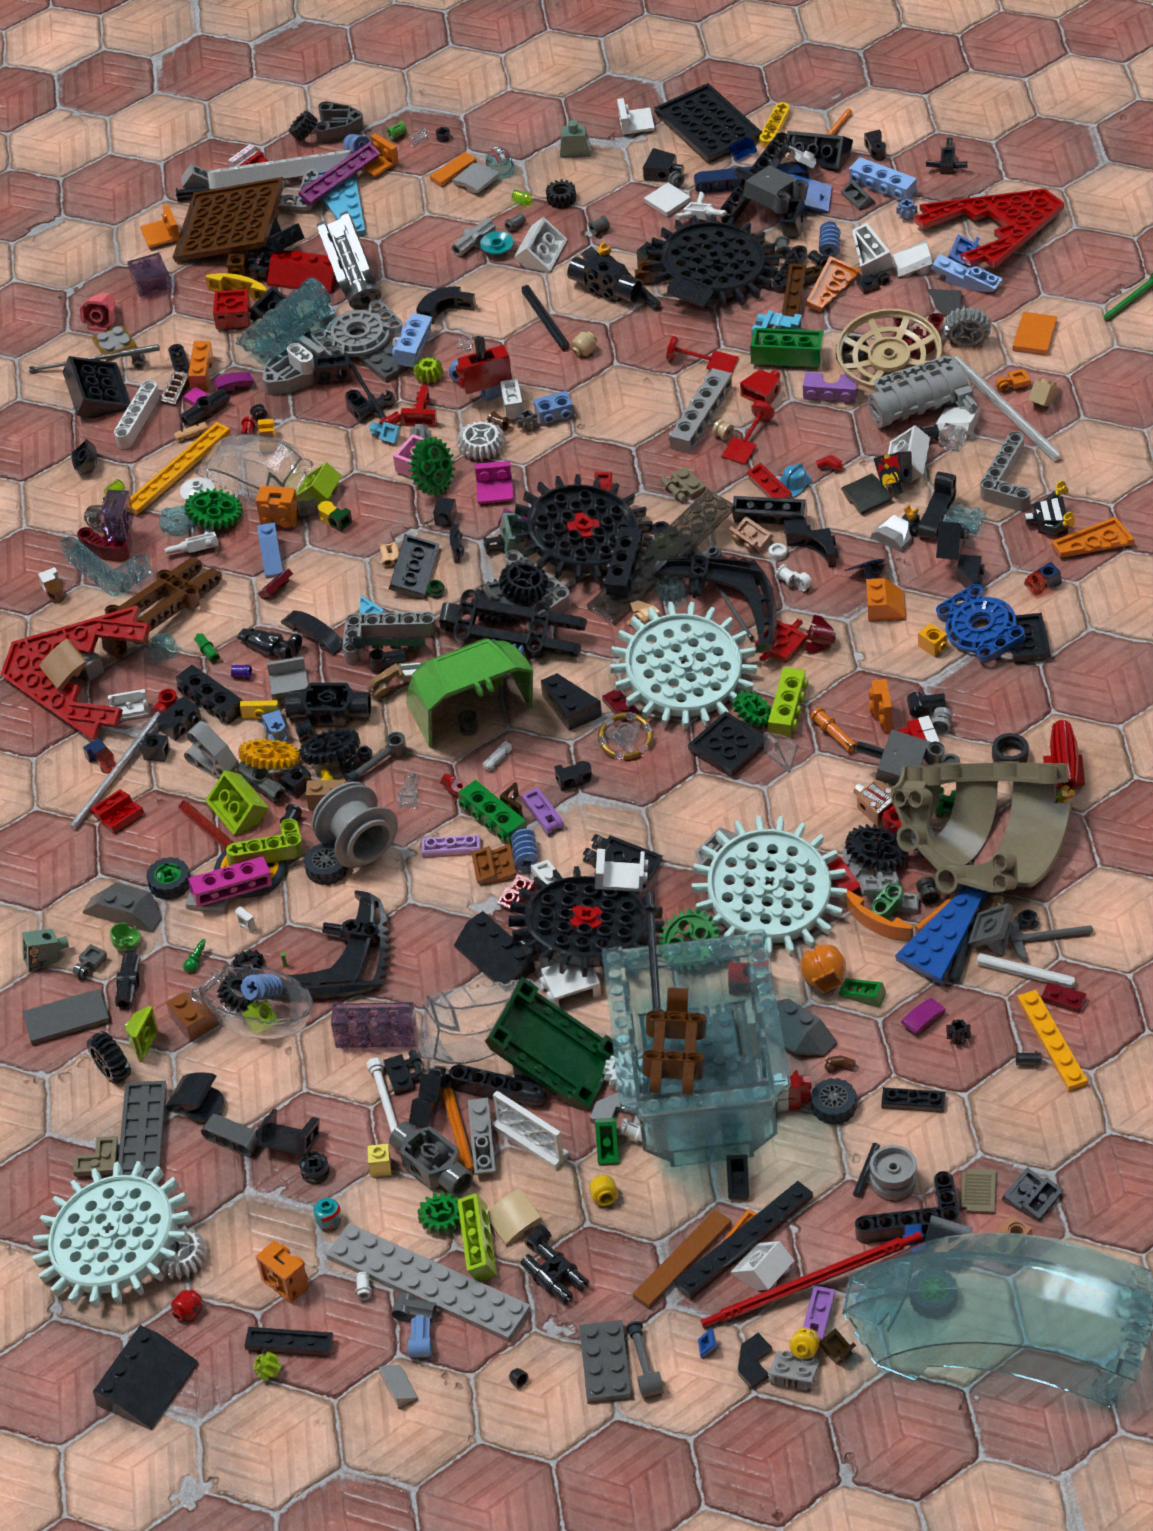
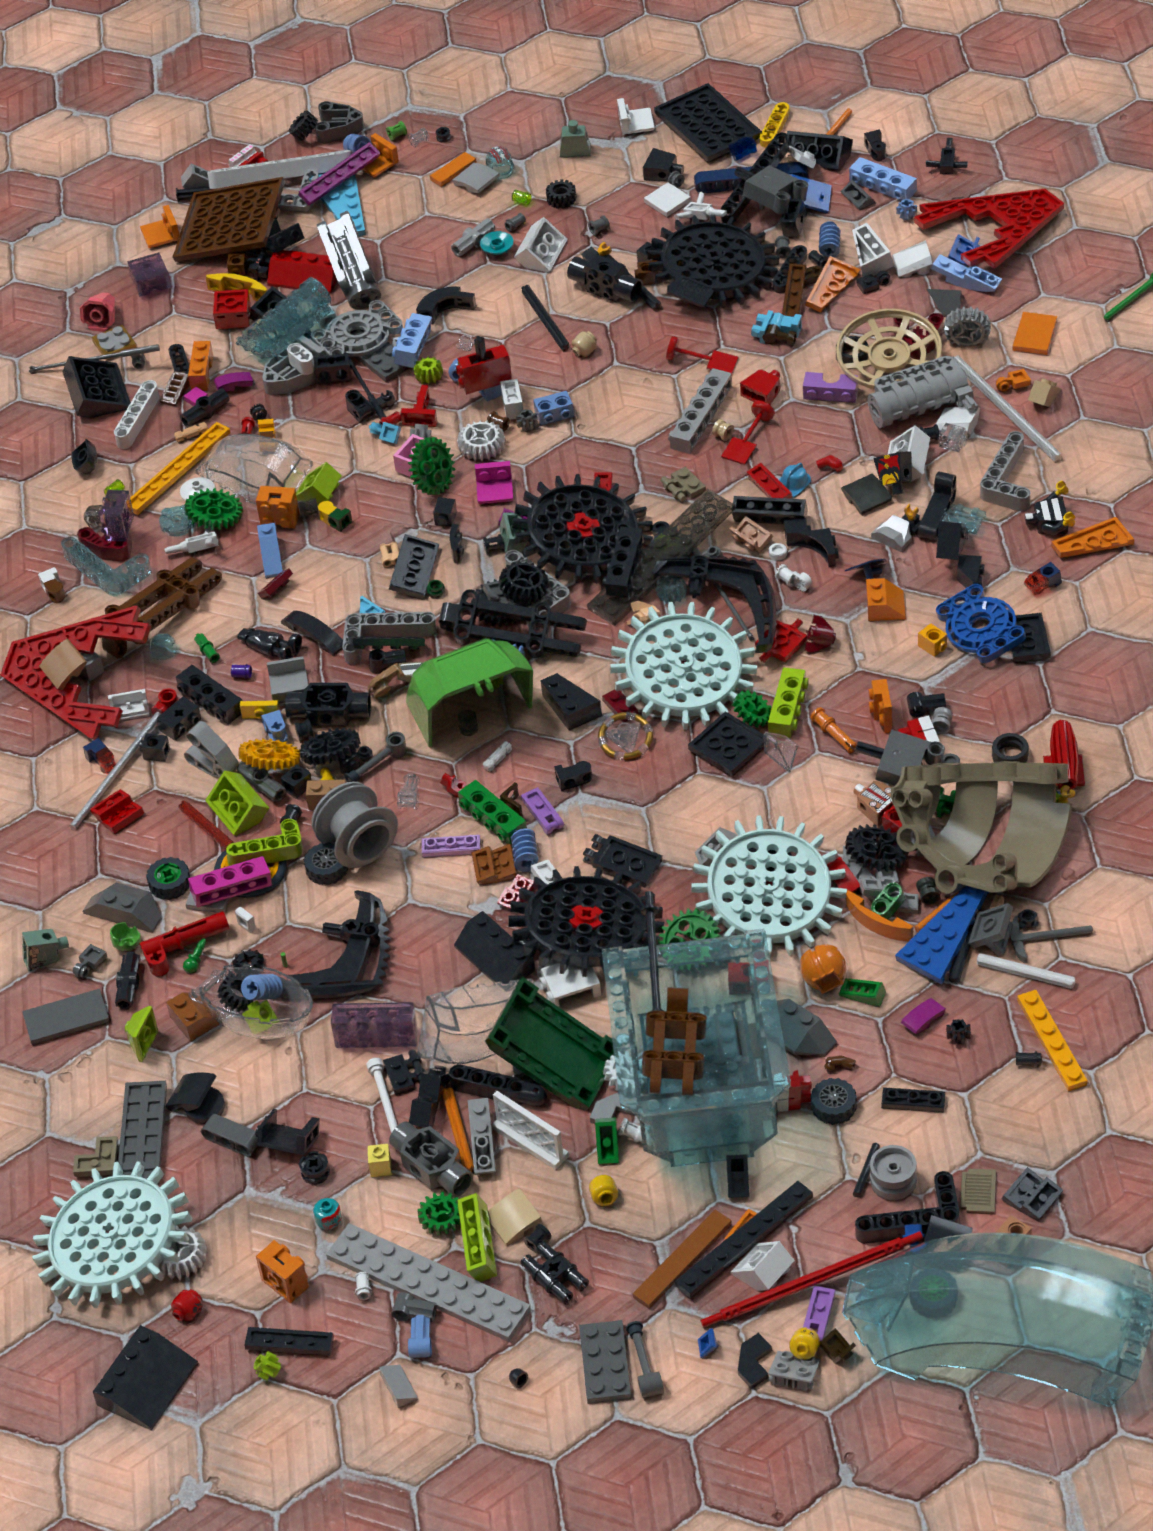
(108, 1057): black gear -> none
(178, 939): none -> red piece
(620, 875): white panel -> none
(786, 347): green slope -> none
(1063, 997): dark red plate -> none

